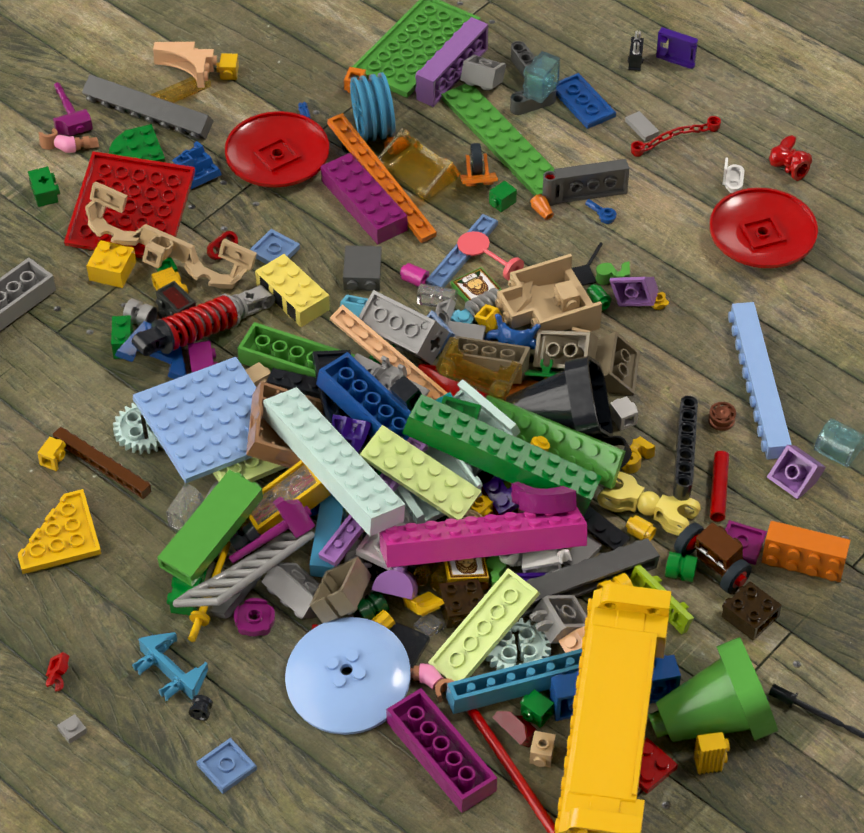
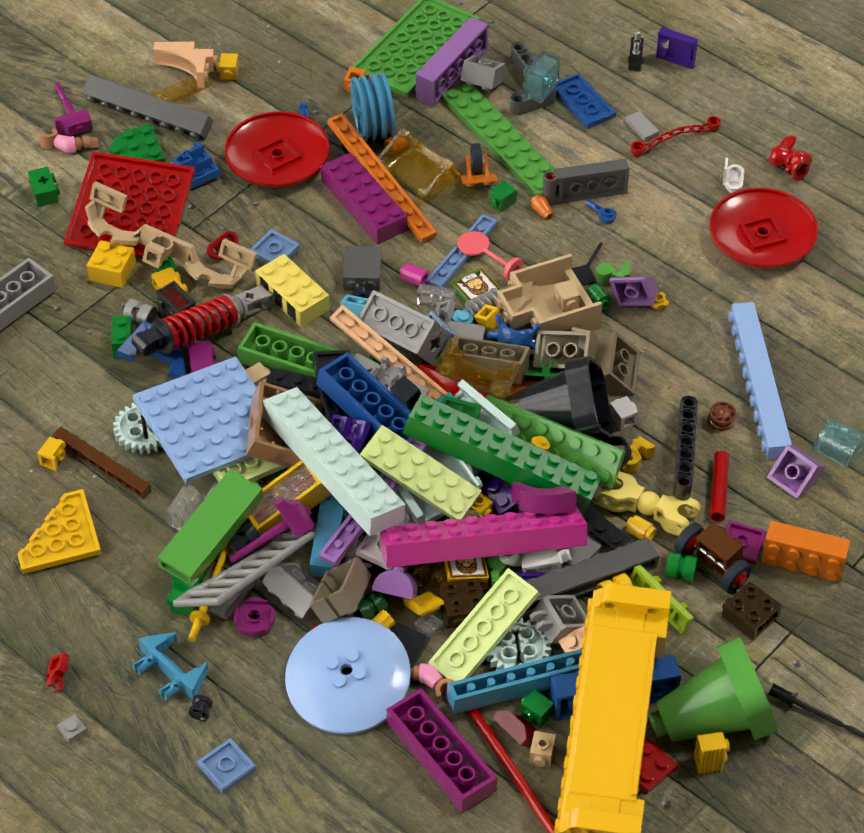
(361, 289): none -> black wheel

